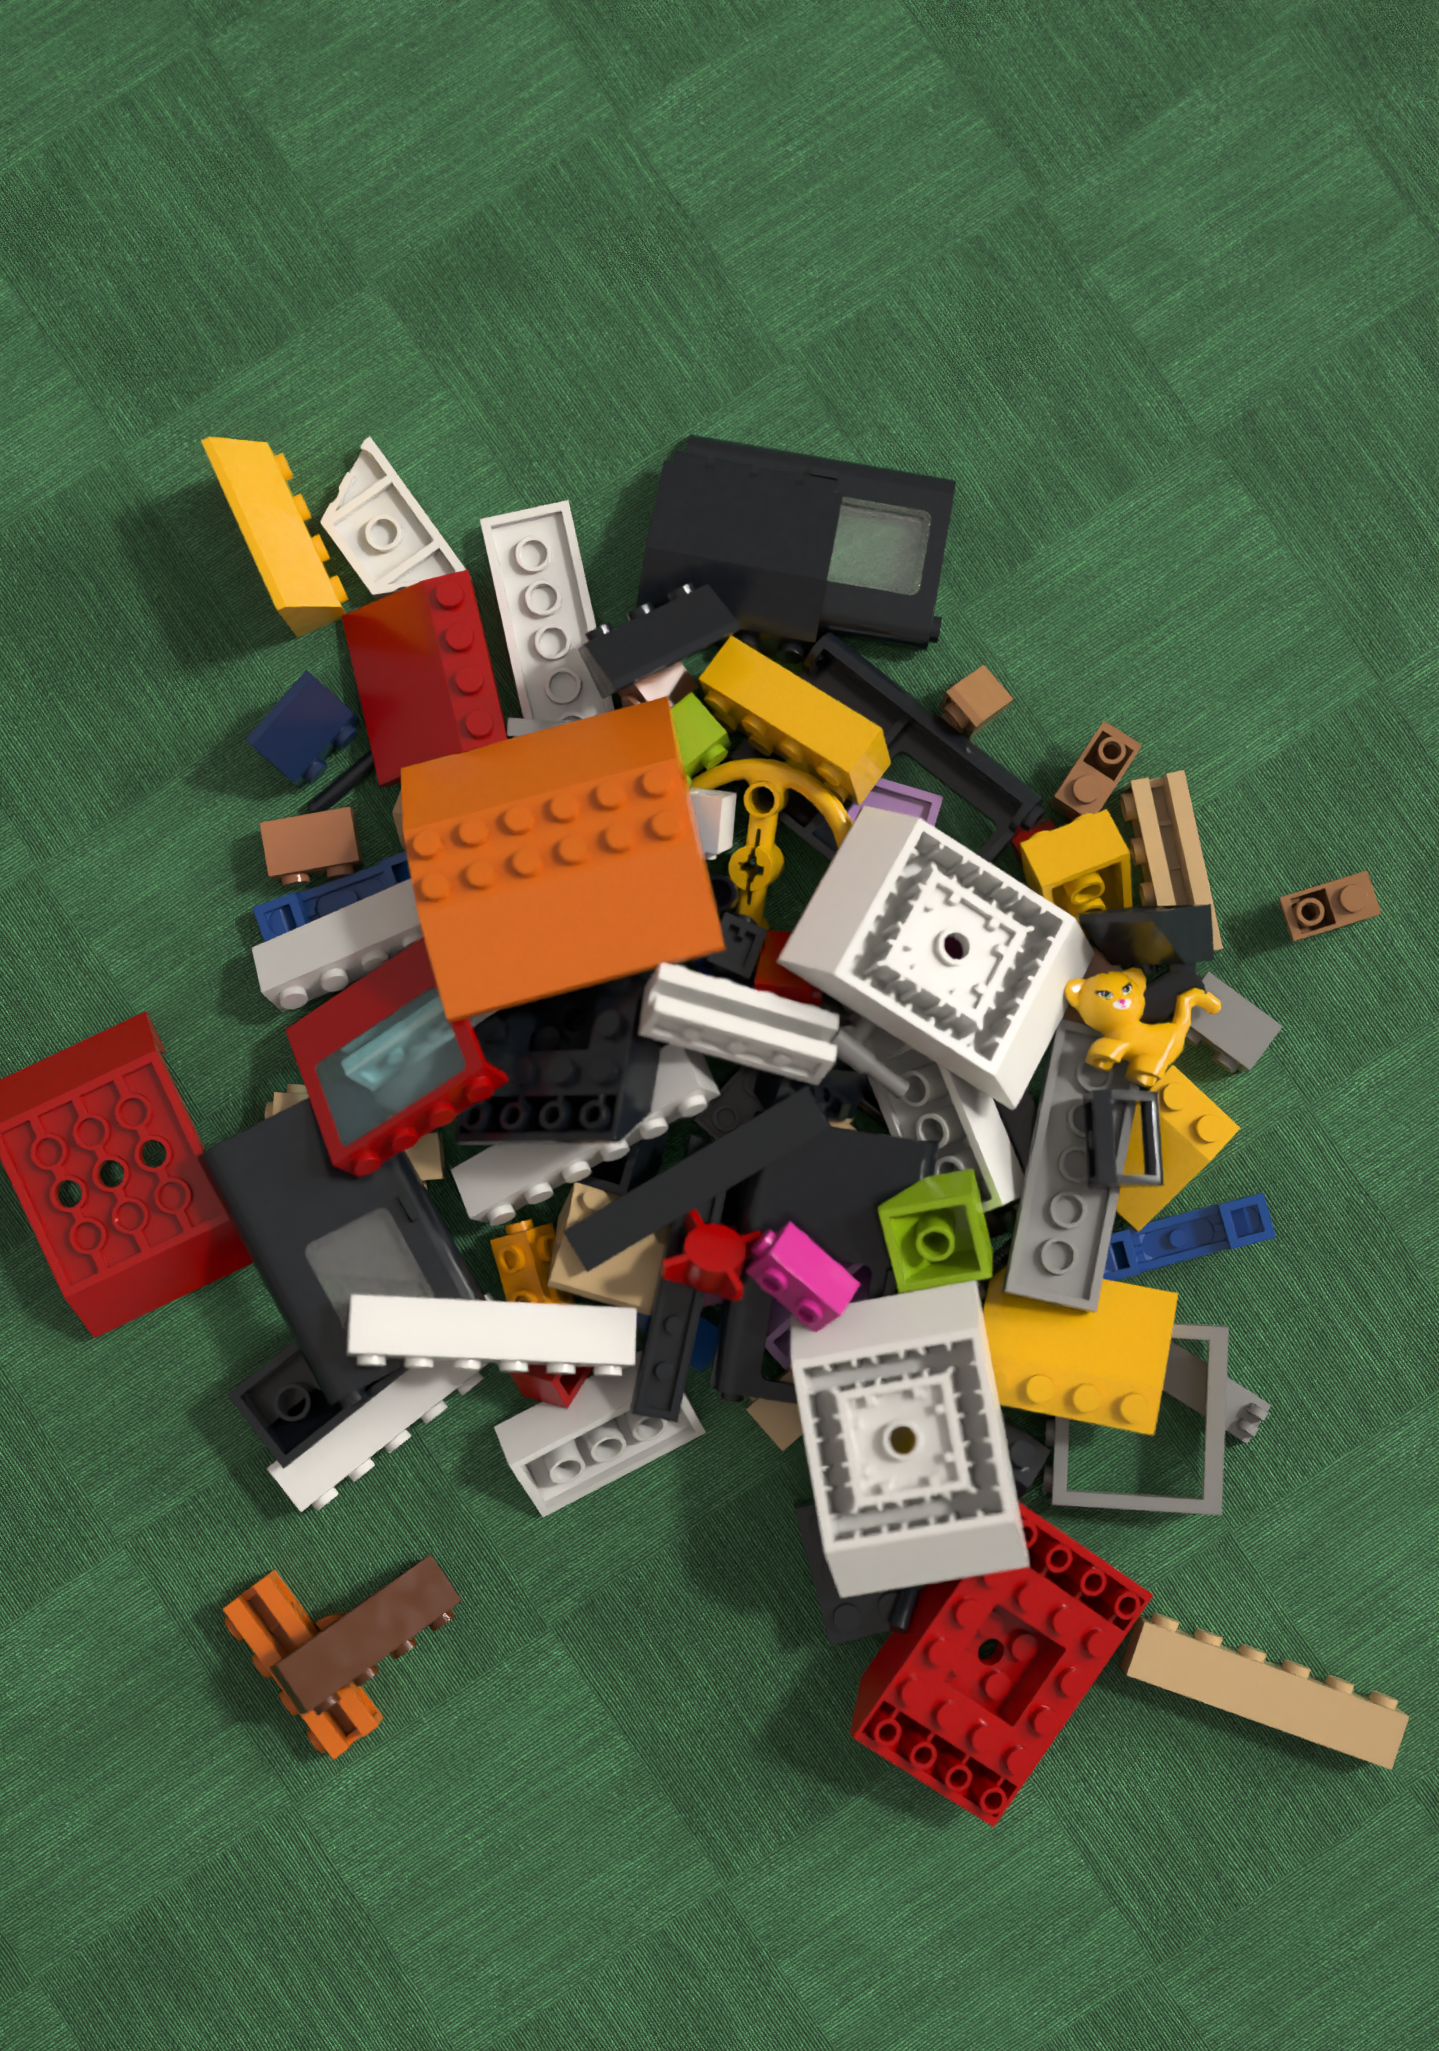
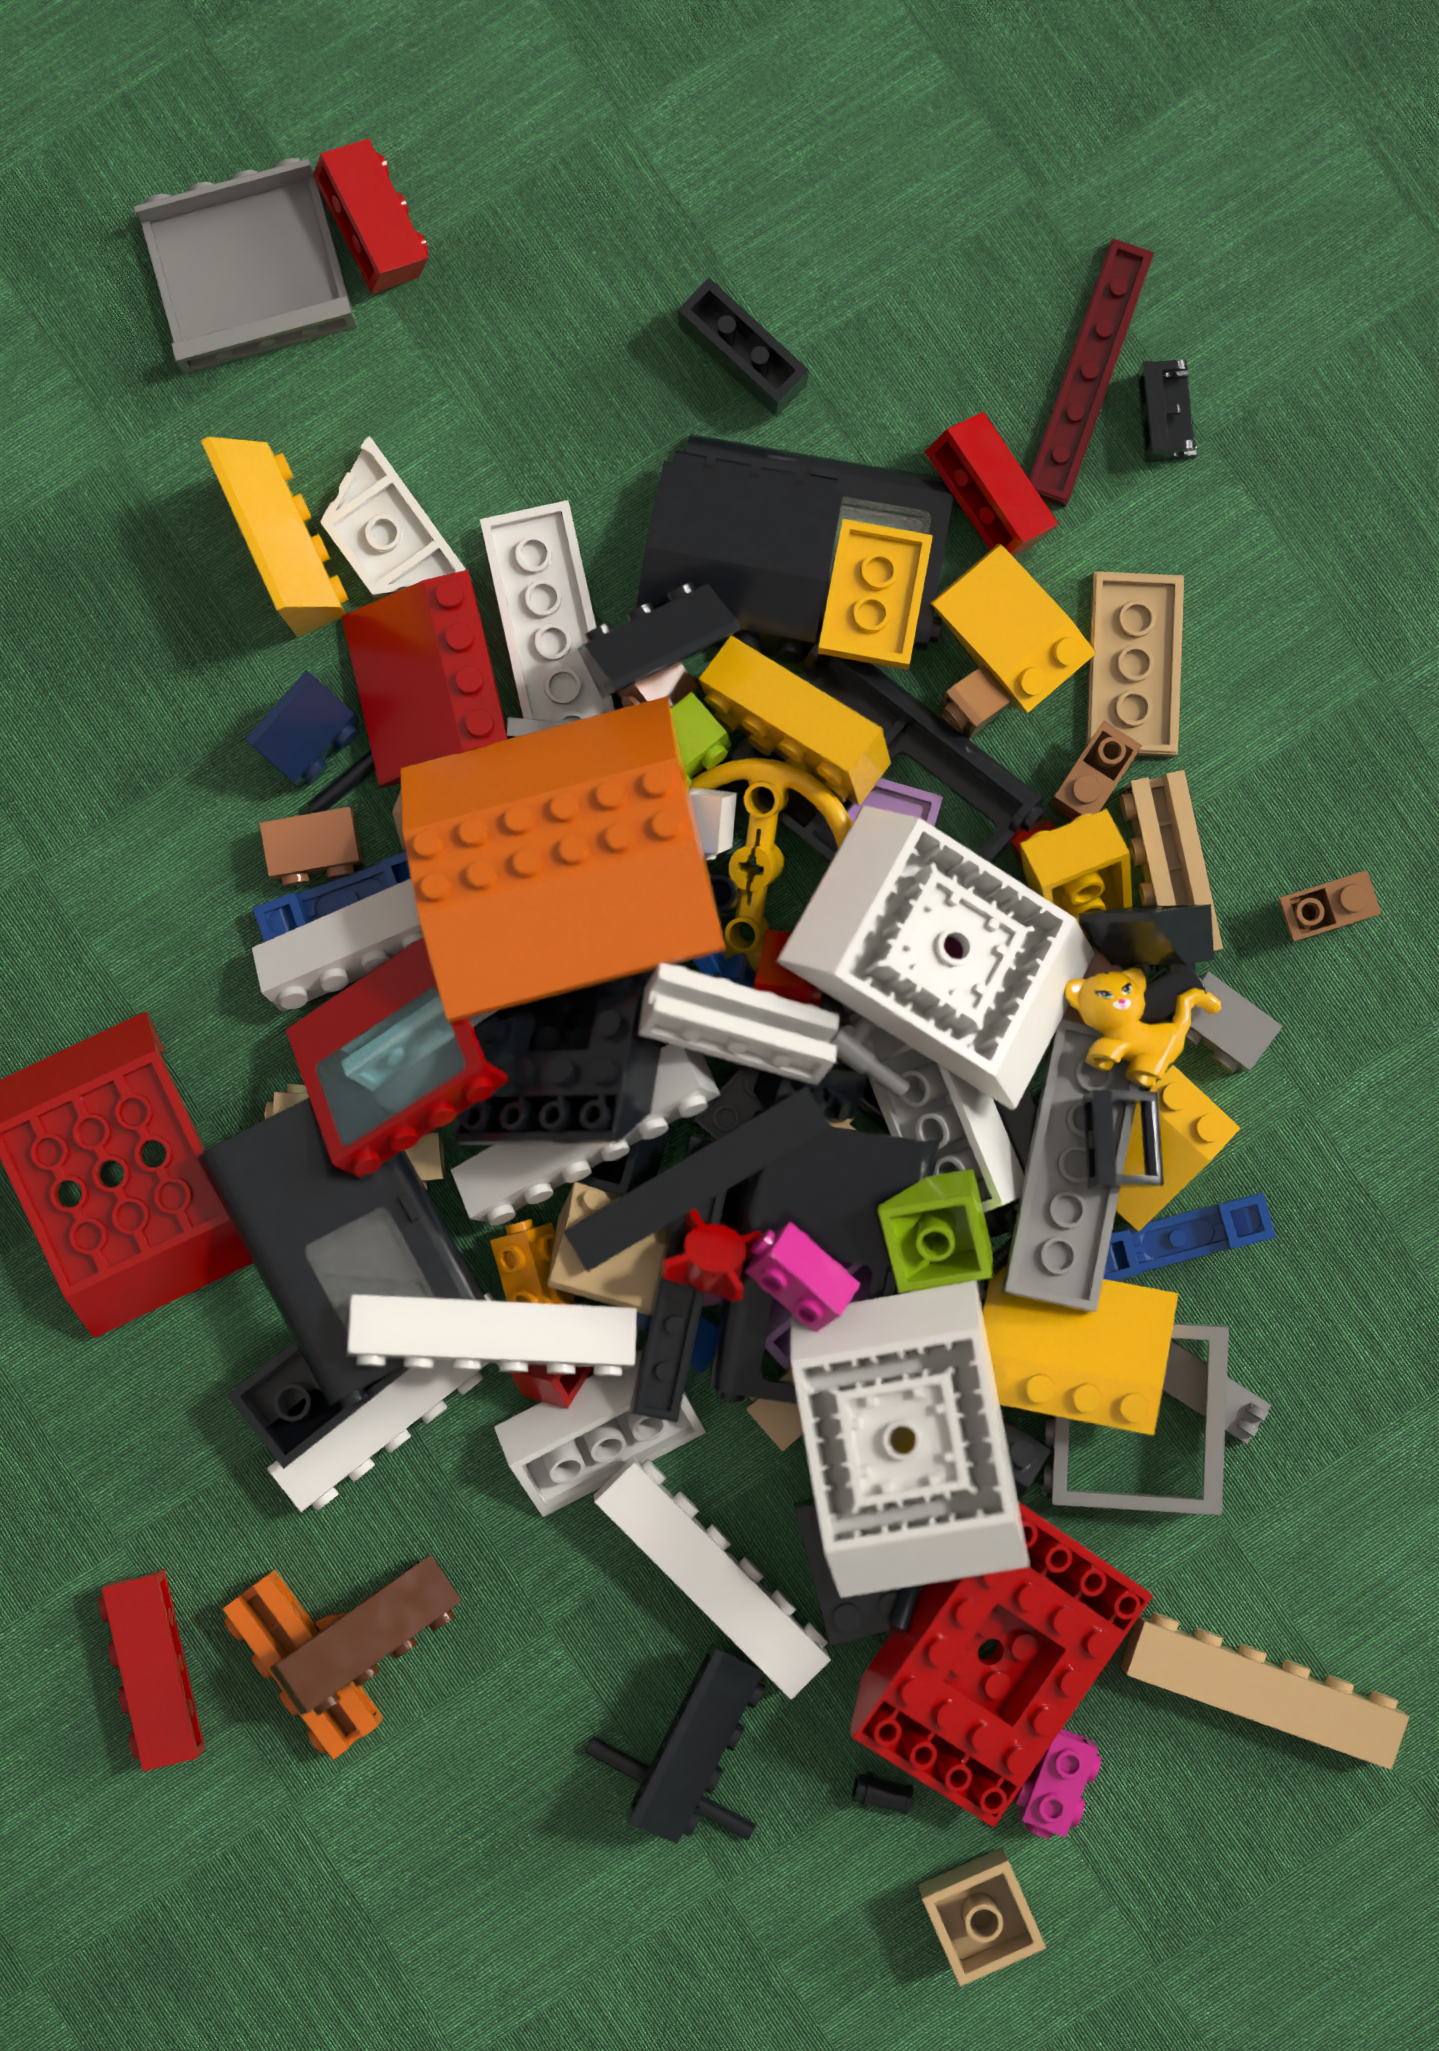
(152, 1670): none -> red brick
(245, 265): none -> light grey panel
(371, 215): none -> red brick
(636, 1770): none -> black bar
(694, 1744): none -> black slope
(712, 1576): none -> white brick
(742, 347): none -> black brick
(742, 945): black bracket -> none
(875, 594): none -> yellow plate
(881, 1793): none -> black pin
(981, 1917): none -> tan brick
(990, 485): none -> red brick
(1013, 628): none -> yellow slope
(1053, 1792): none -> dark pink brick
(1089, 371): none -> dark red tile
(1137, 658): none -> tan tile
(1166, 410): none -> black hinge

